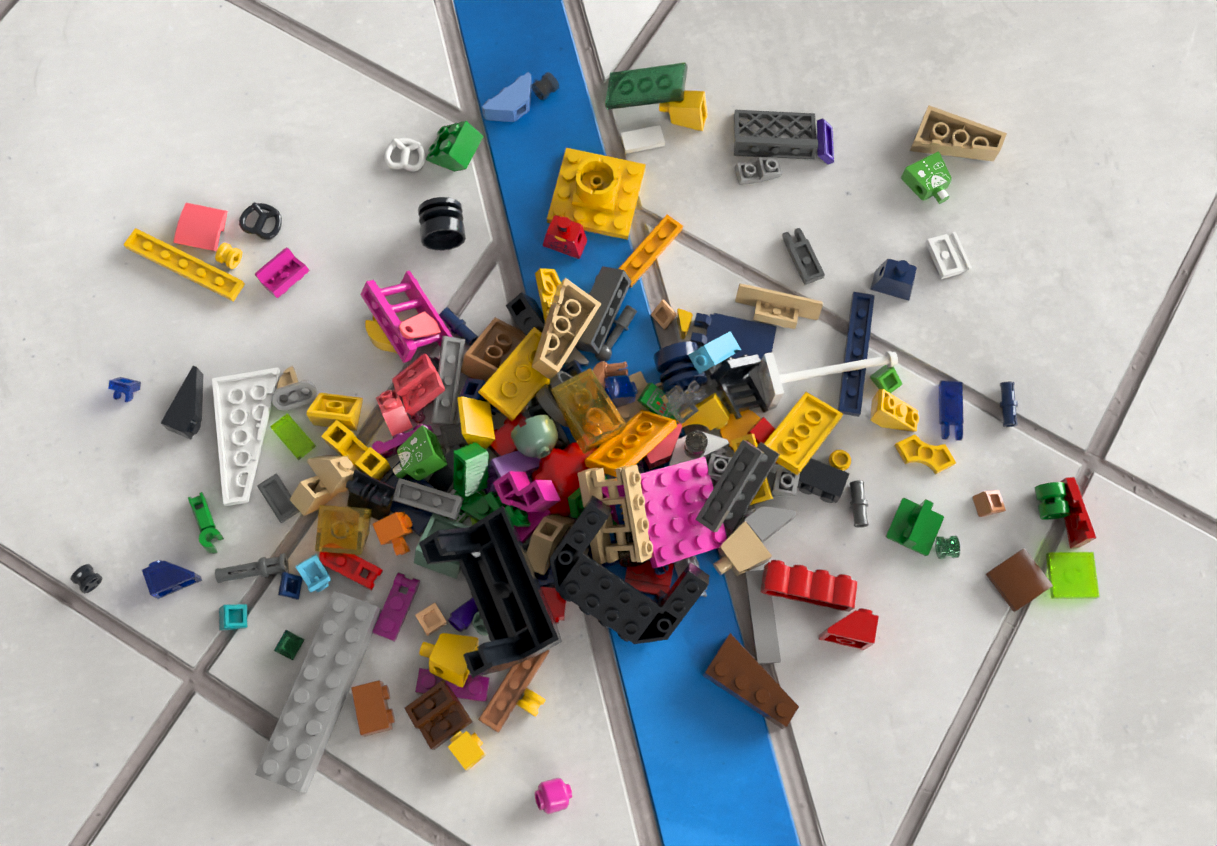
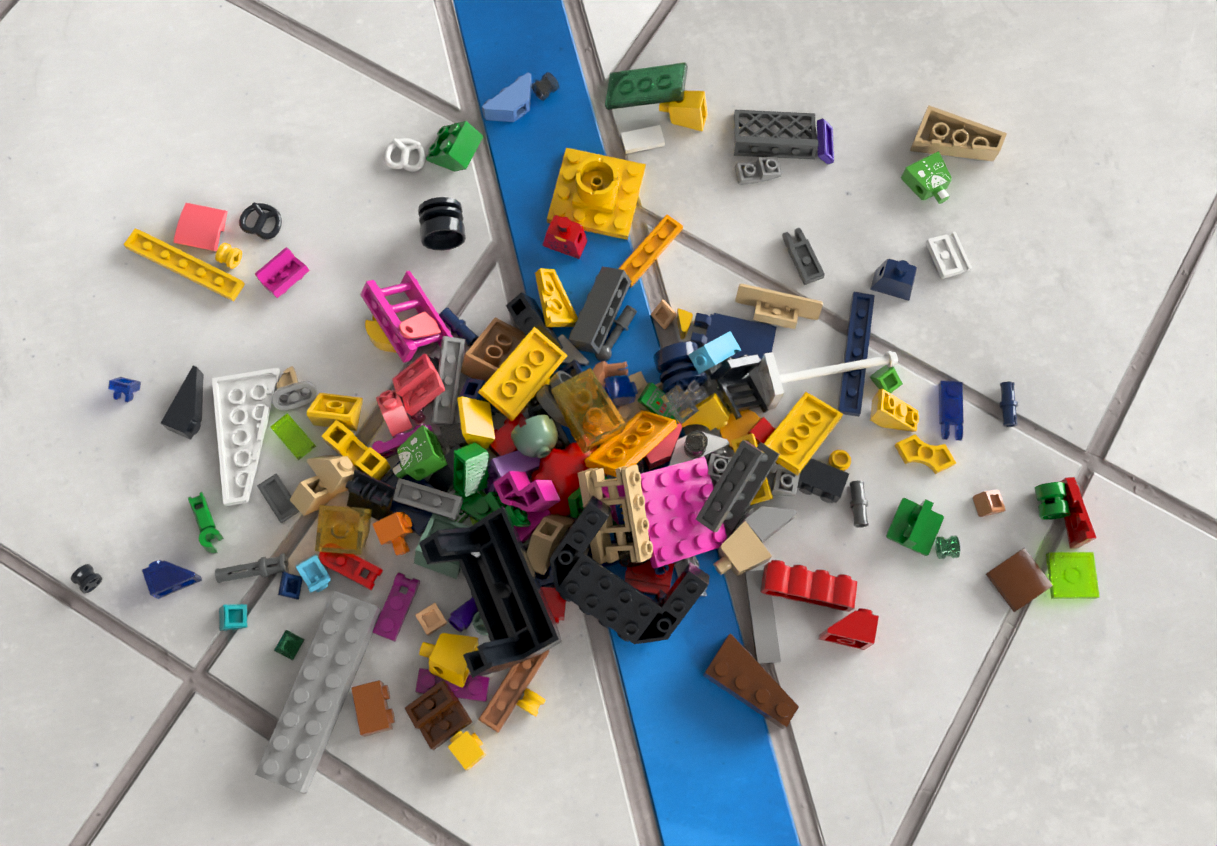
(553, 795): dark pink head -> none
(565, 324): tan wedge -> none

